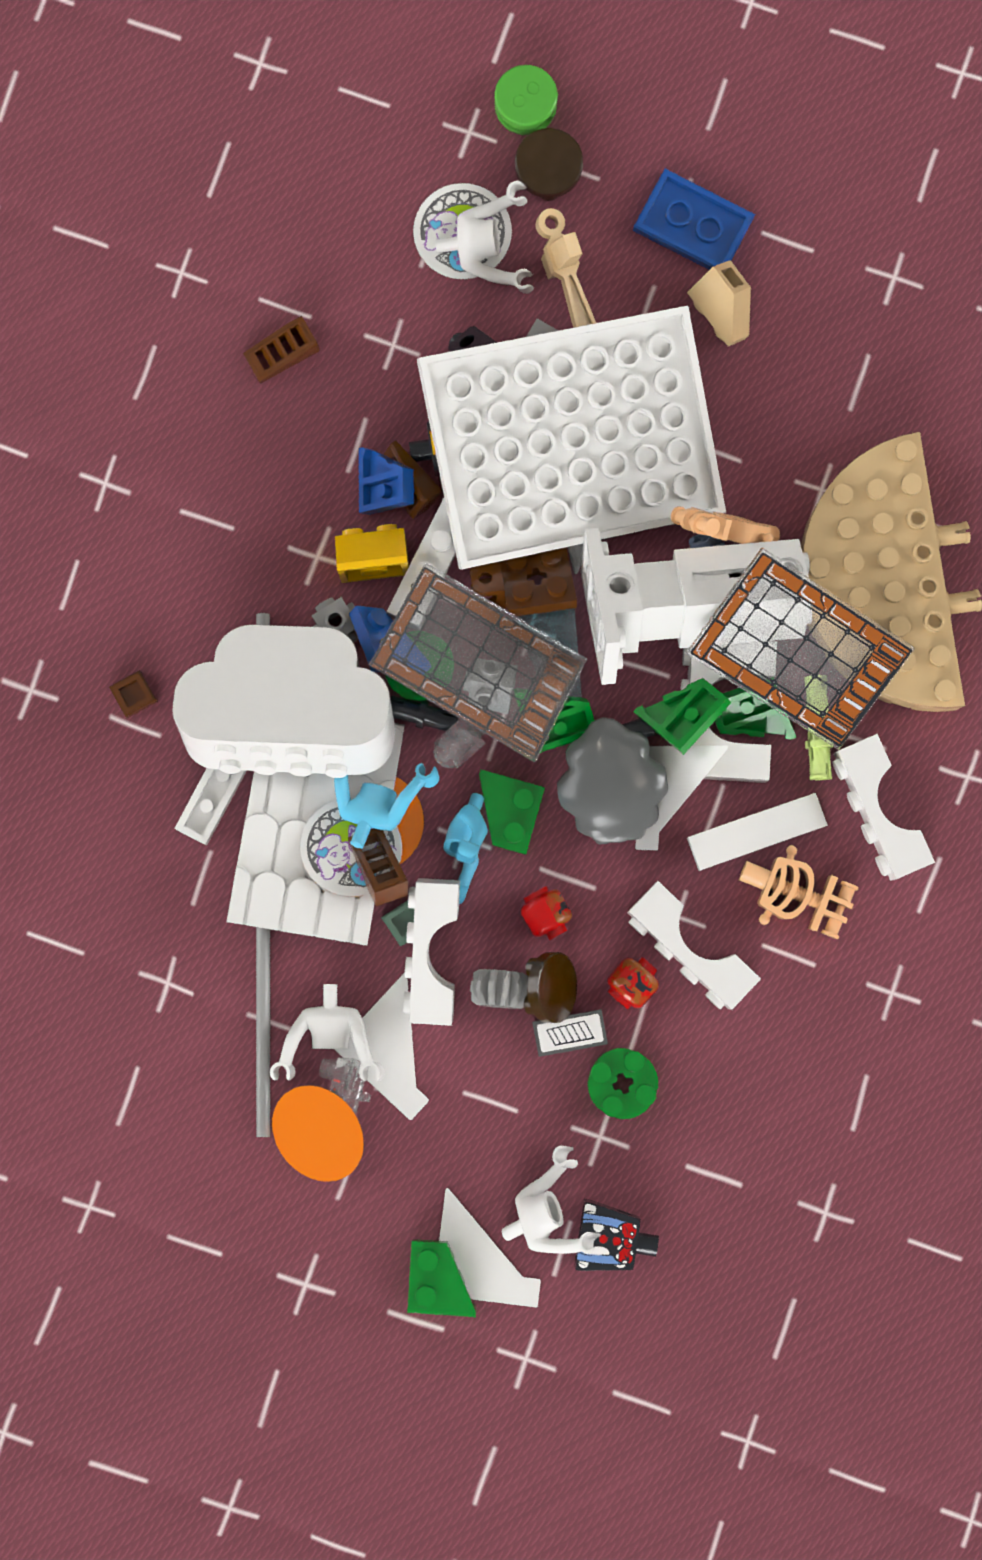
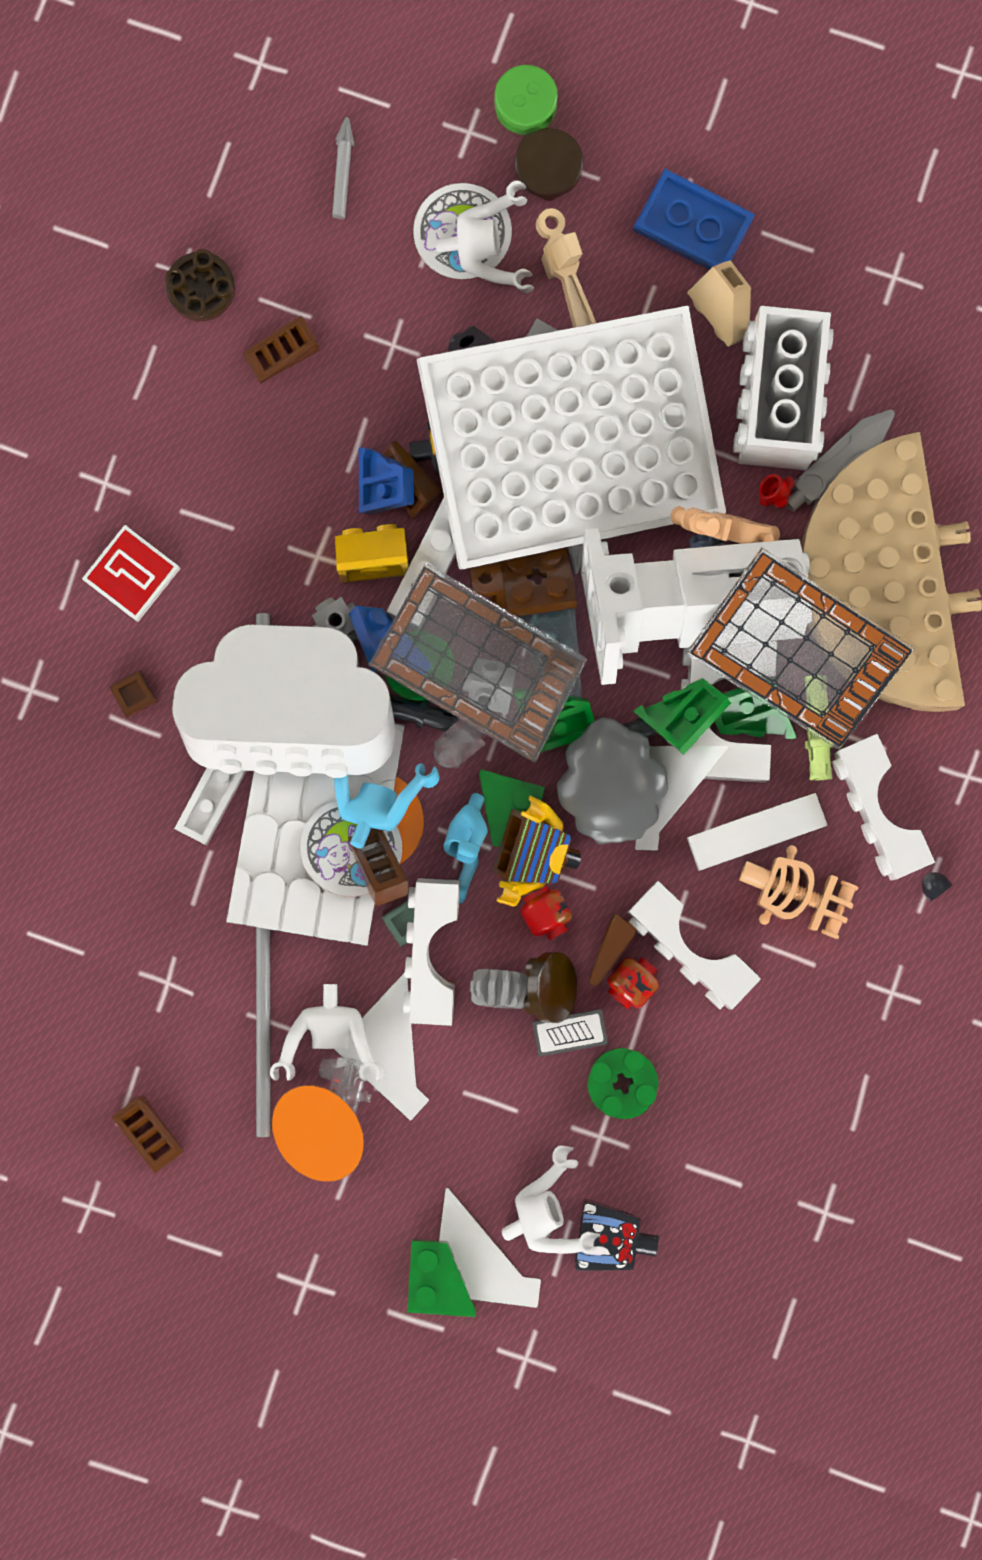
(131, 573): none -> red tile
(138, 1141): none -> reddish brown slope
(200, 286): none -> dark brown tile
(344, 142): none -> light grey piece
(533, 852): none -> torso
(614, 942): none -> reddish brown slope
(775, 490): none -> red plate
(783, 388): none -> white brick
(820, 475): none -> light grey piece
(934, 885): none -> black hinge

